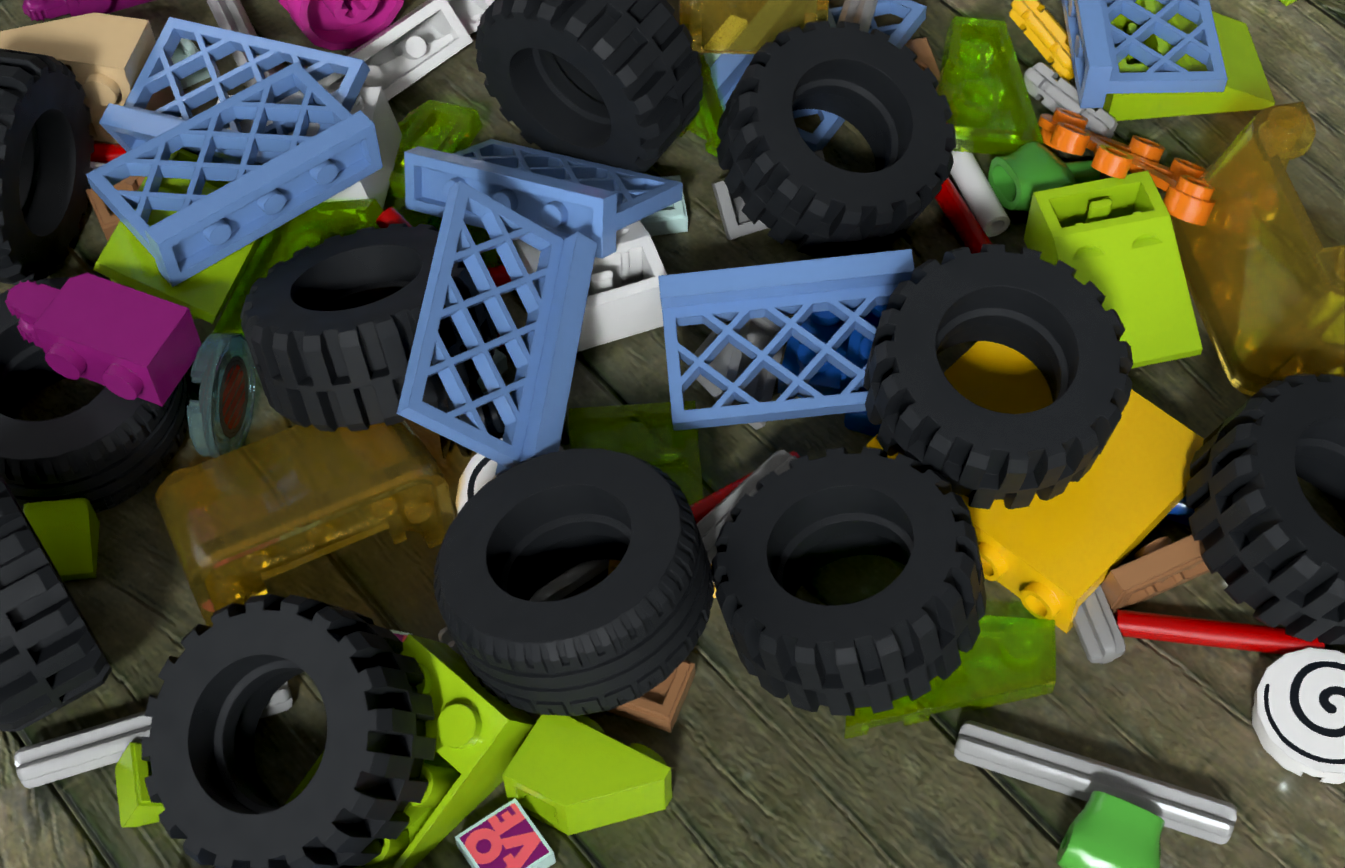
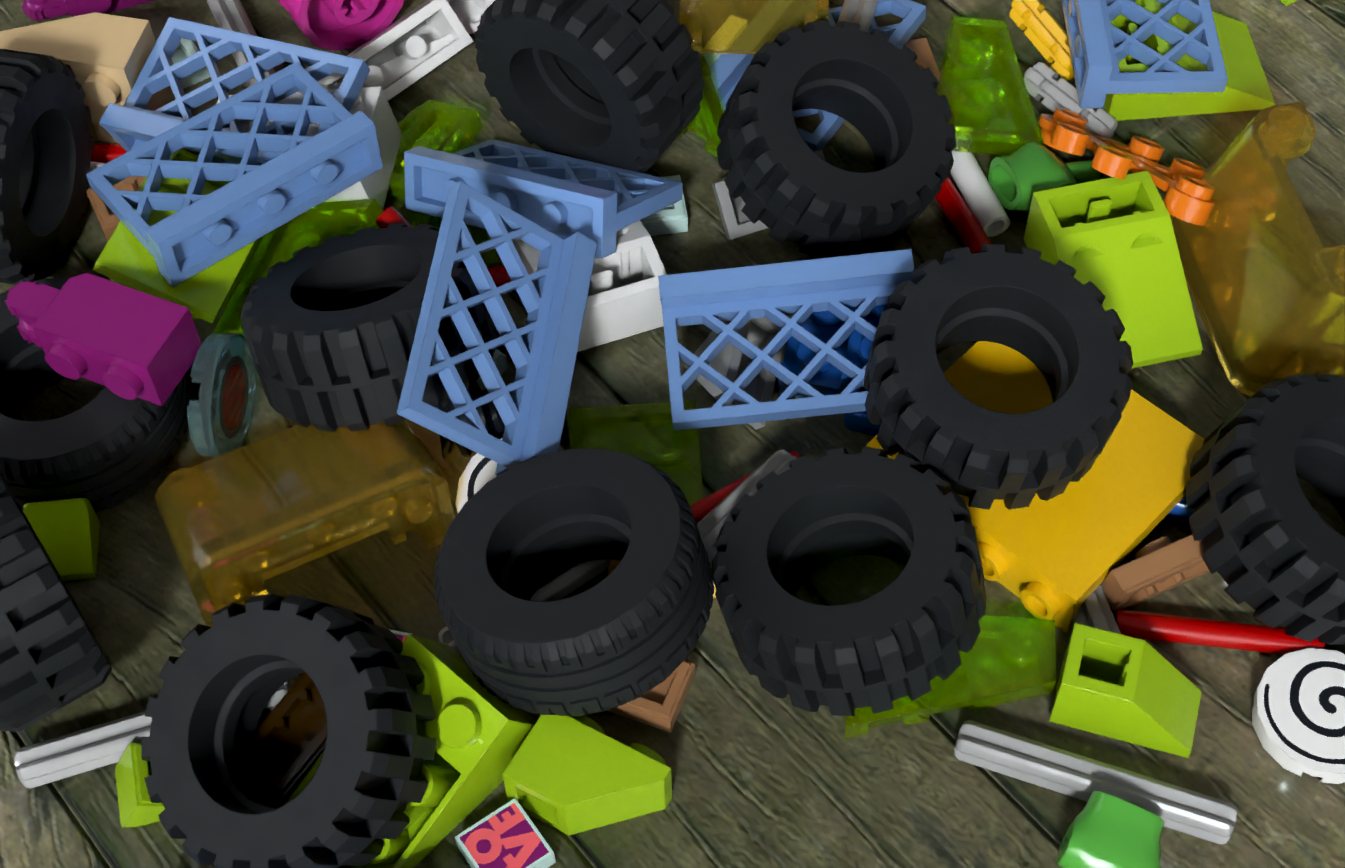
(291, 737): none -> dark brown plate
(1125, 692): none -> lime slope

